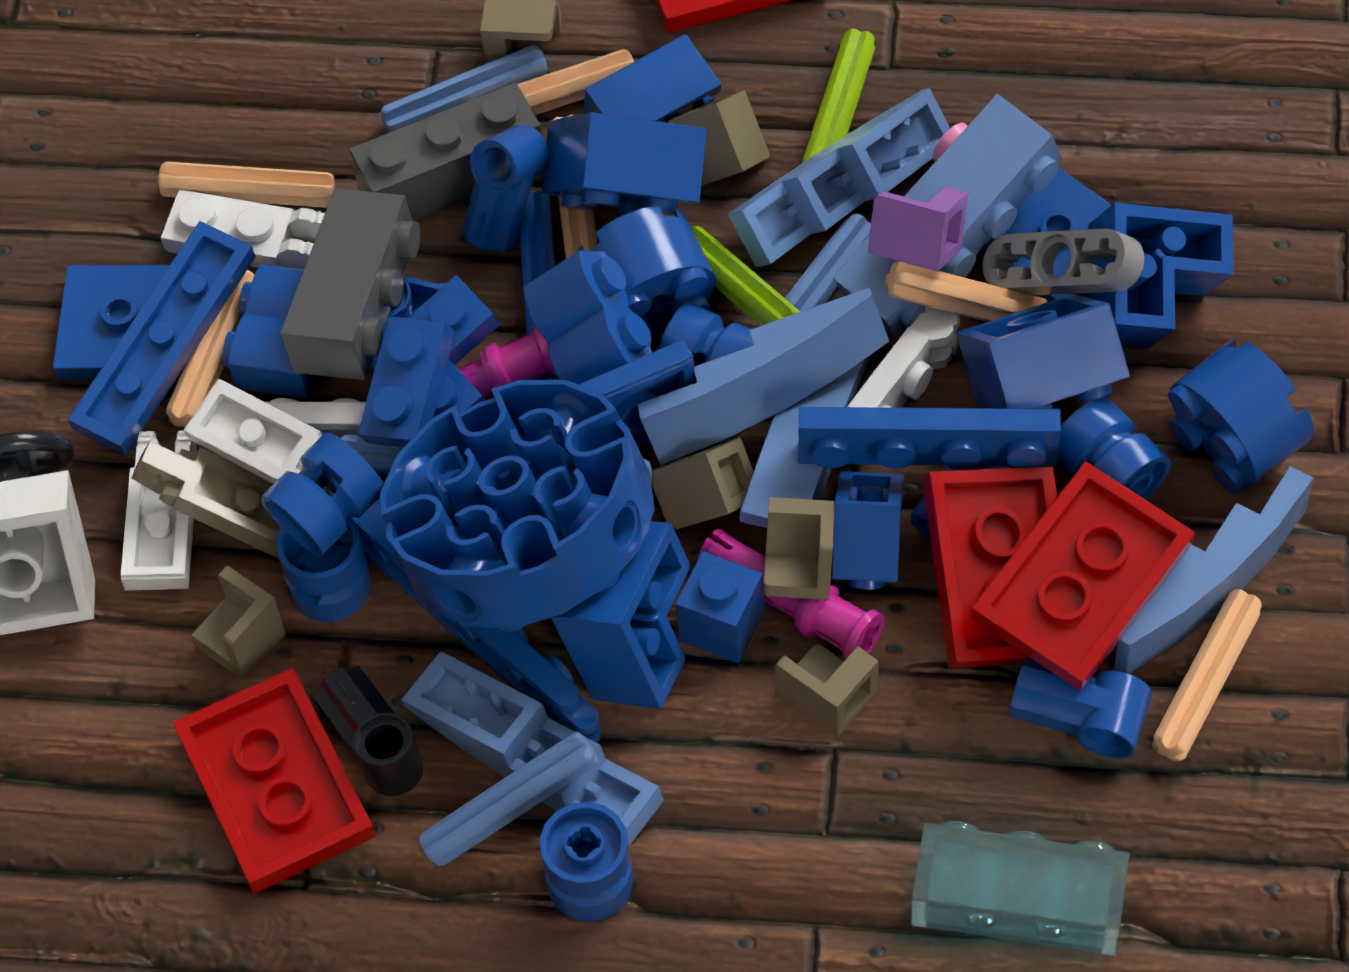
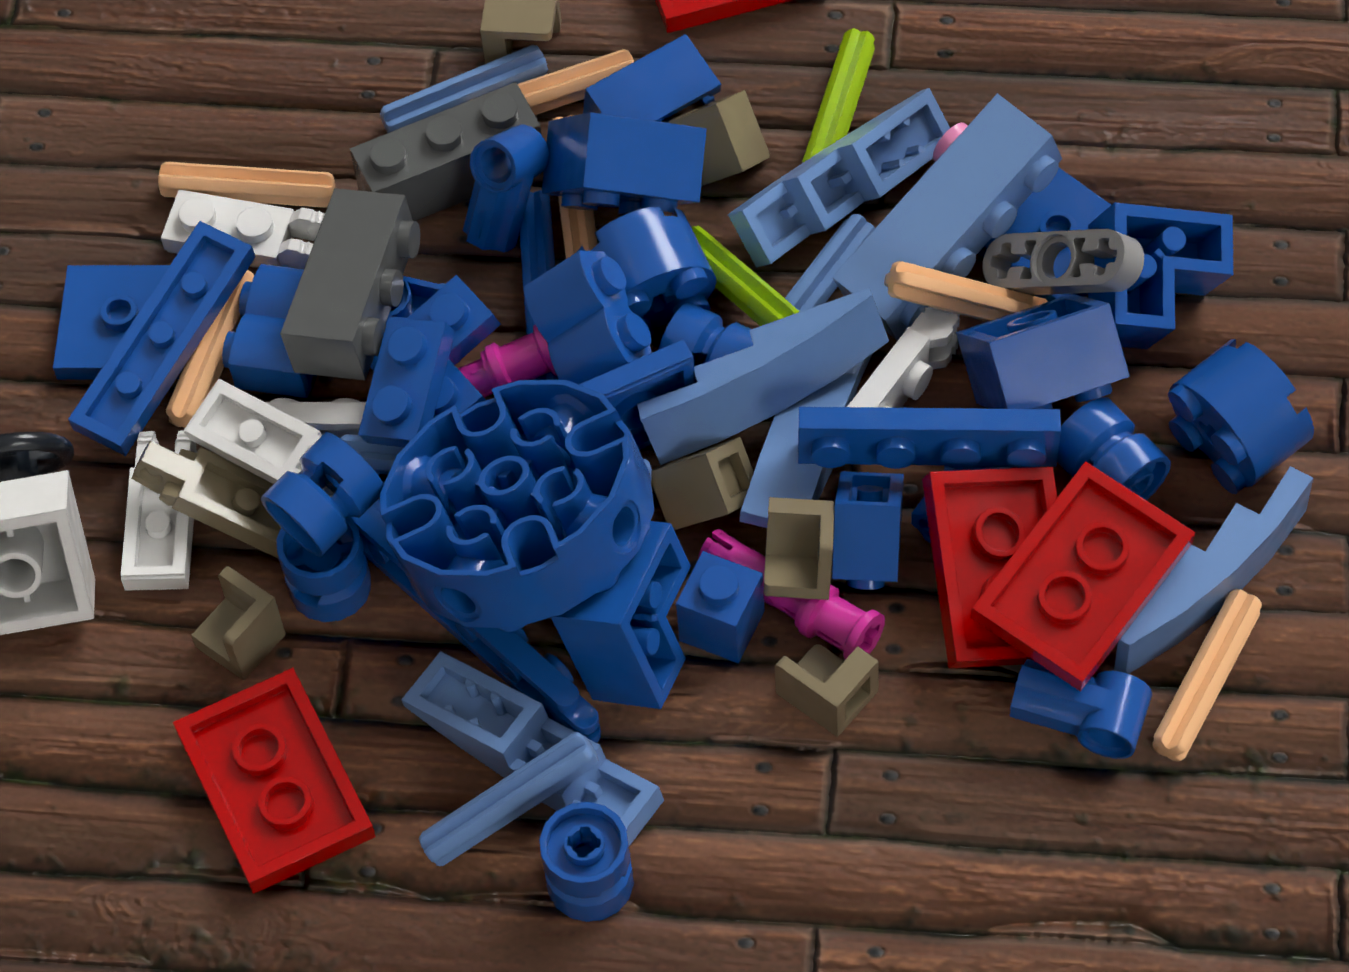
(369, 730): black piece -> none
(918, 230): medium lavender panel -> none
(1020, 887): clear light blue brick -> none

